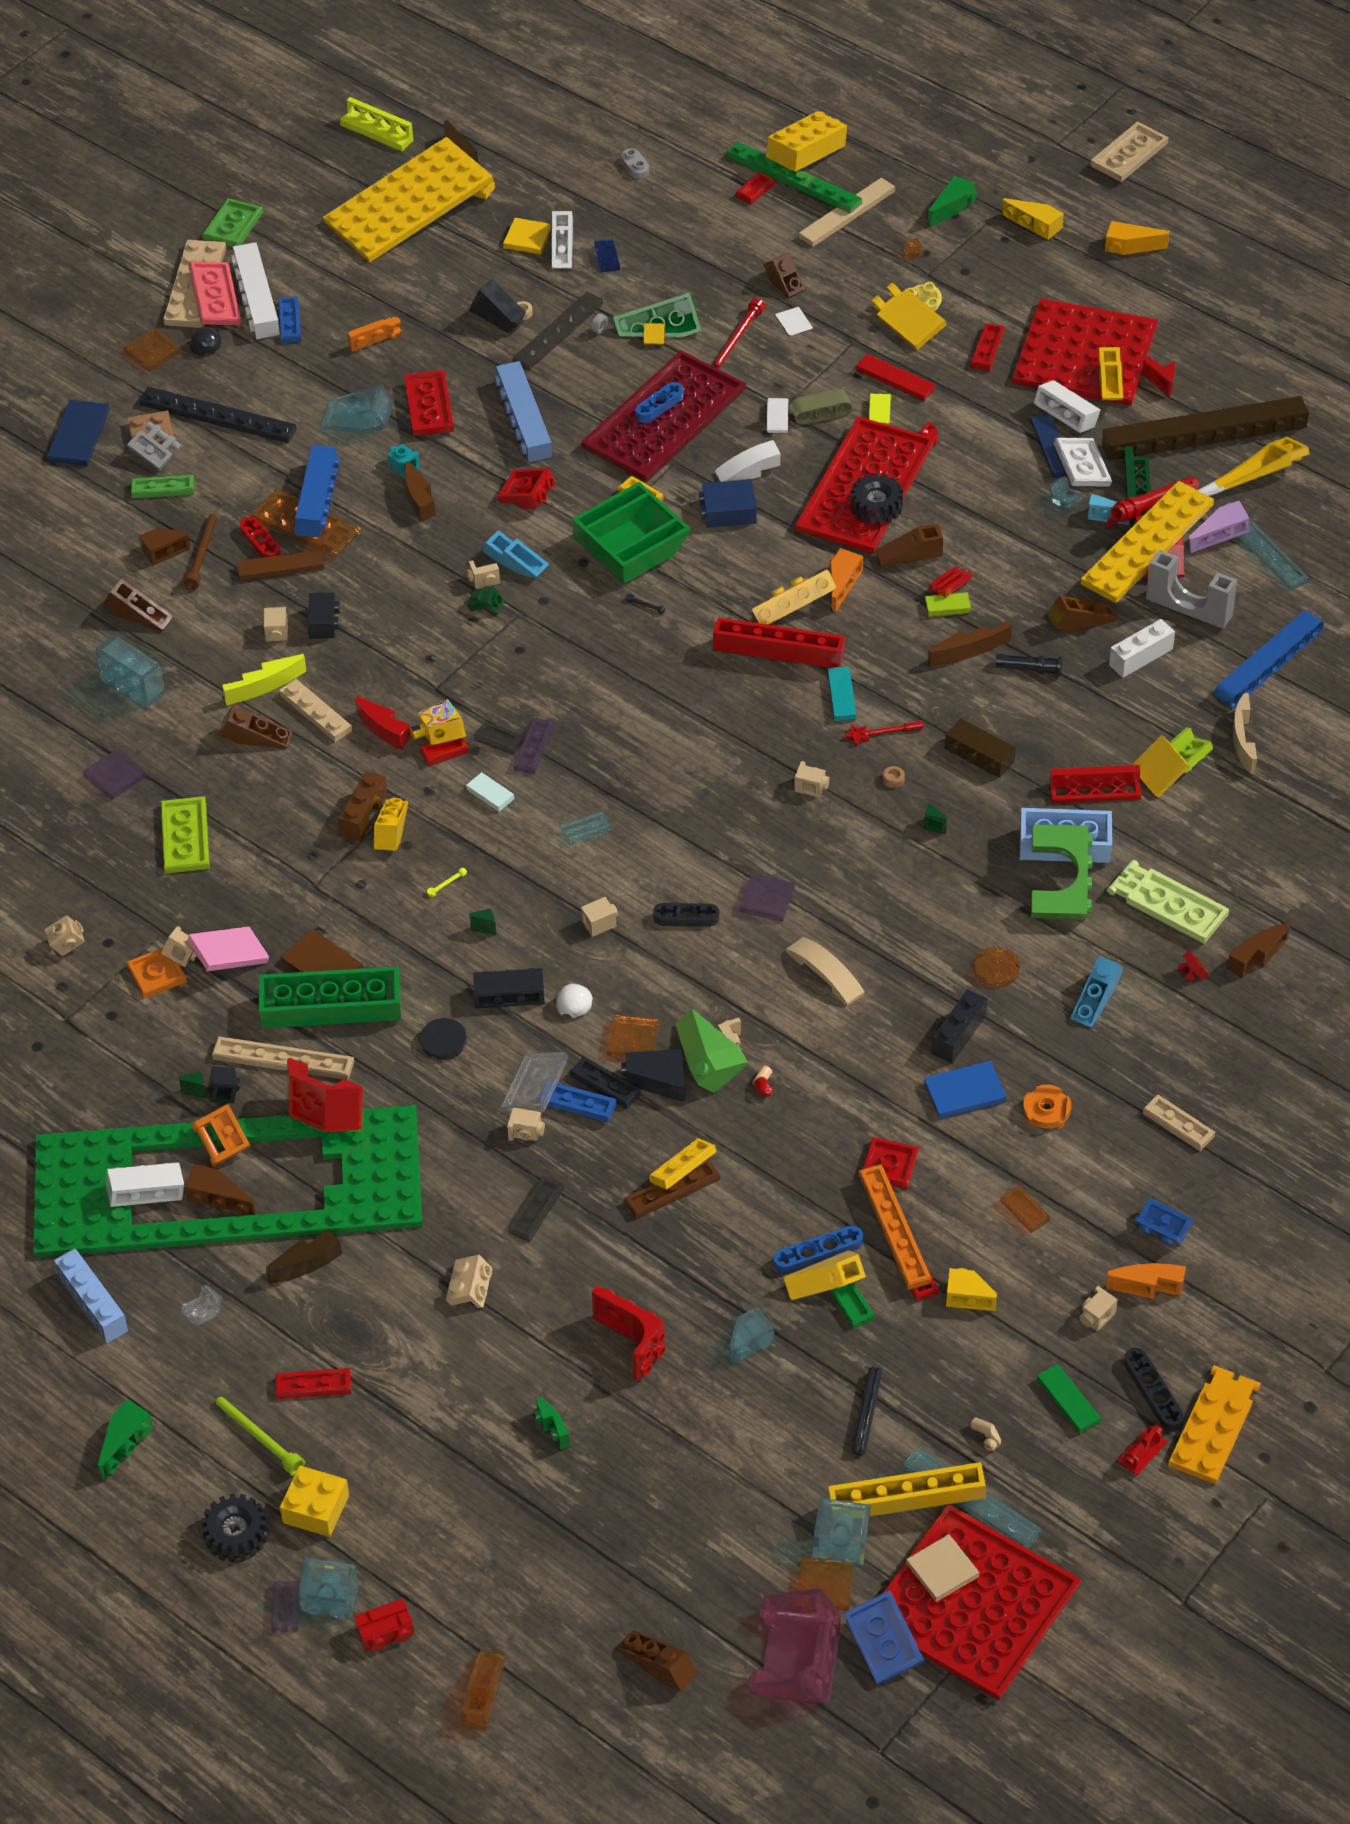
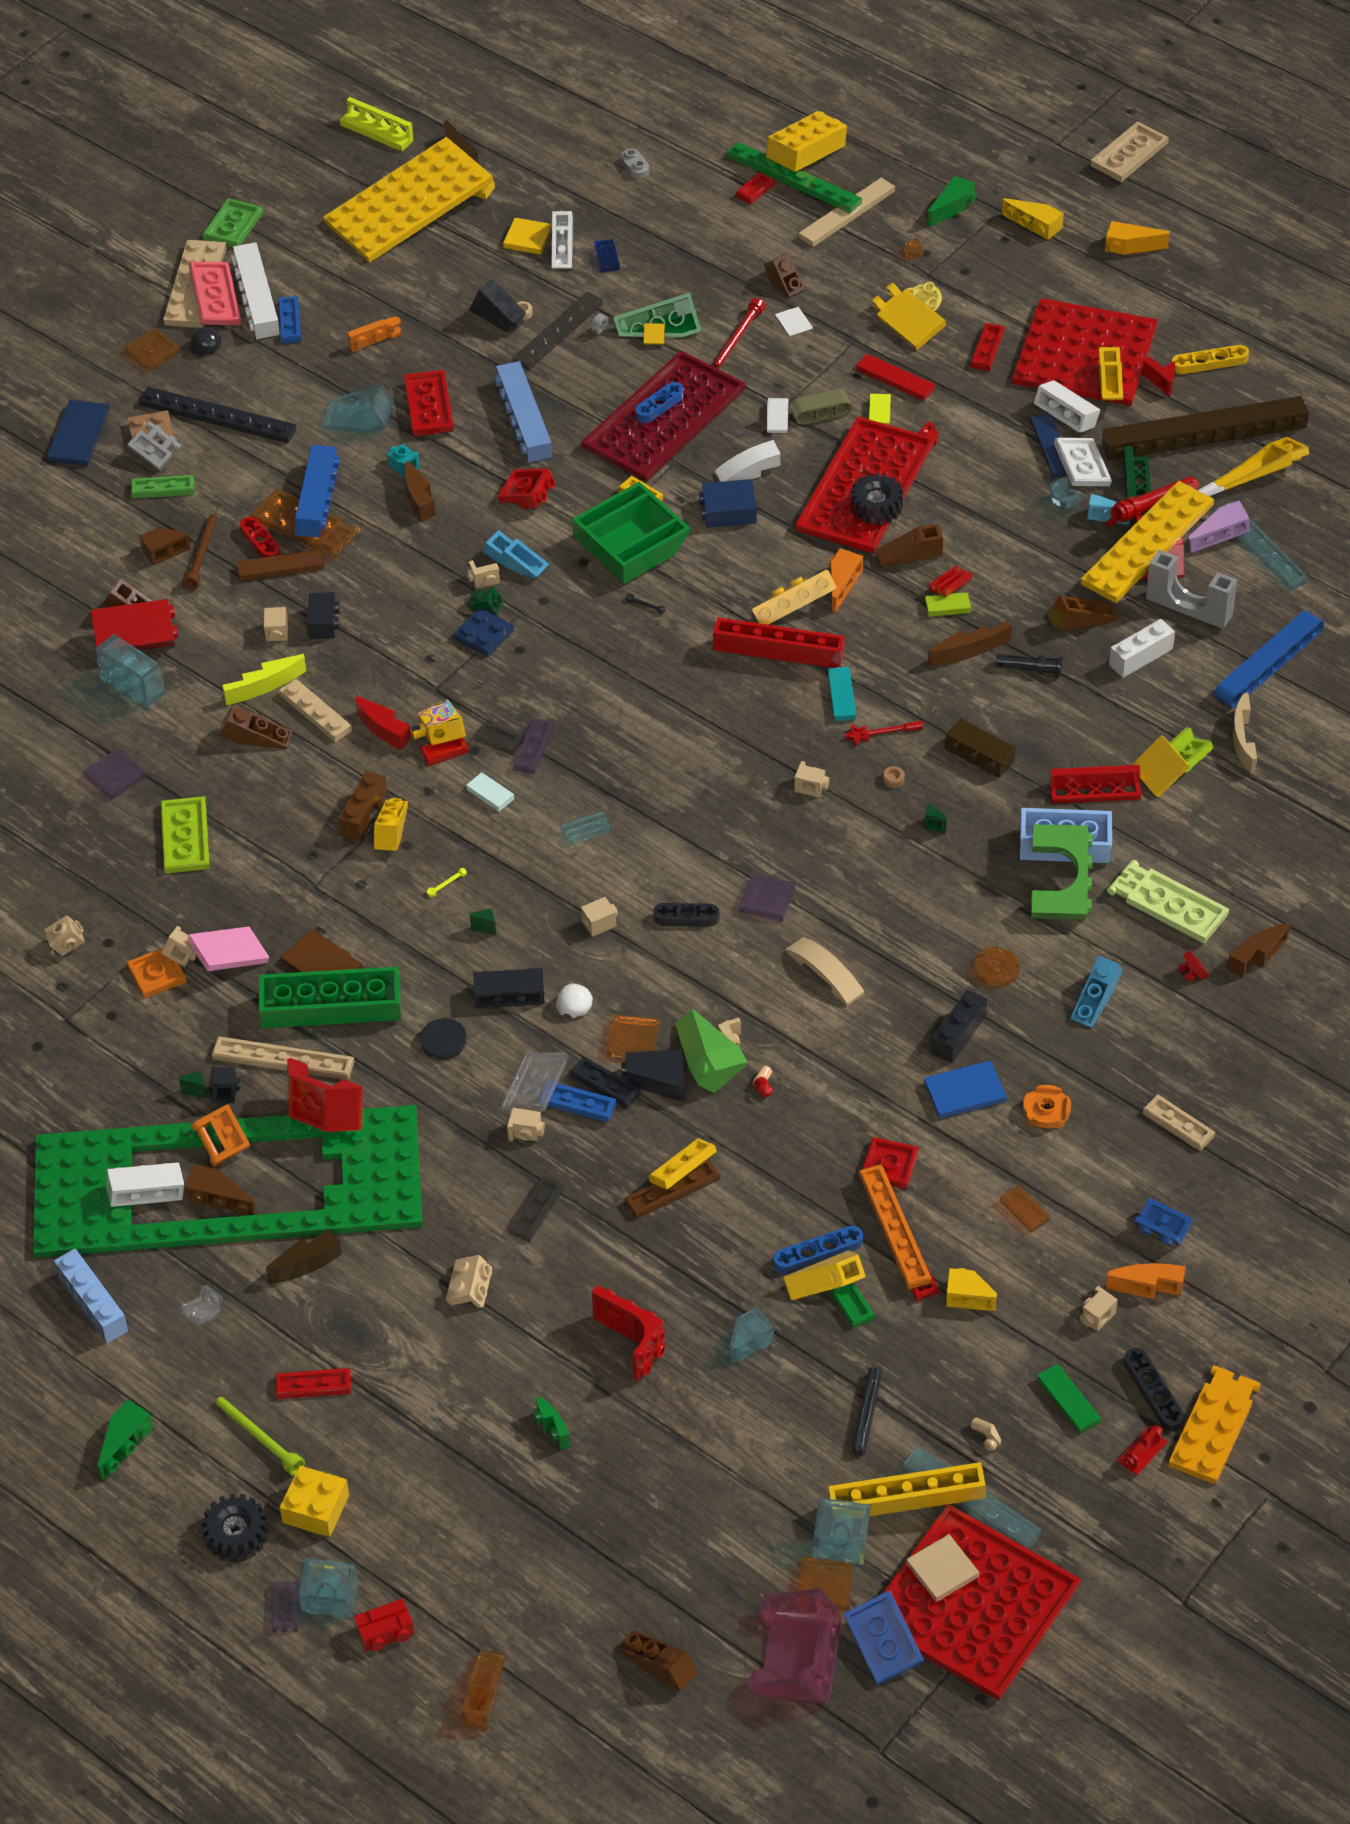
(139, 624): none -> red brick
(484, 632): none -> dark blue plate
(1238, 356): none -> yellow beam

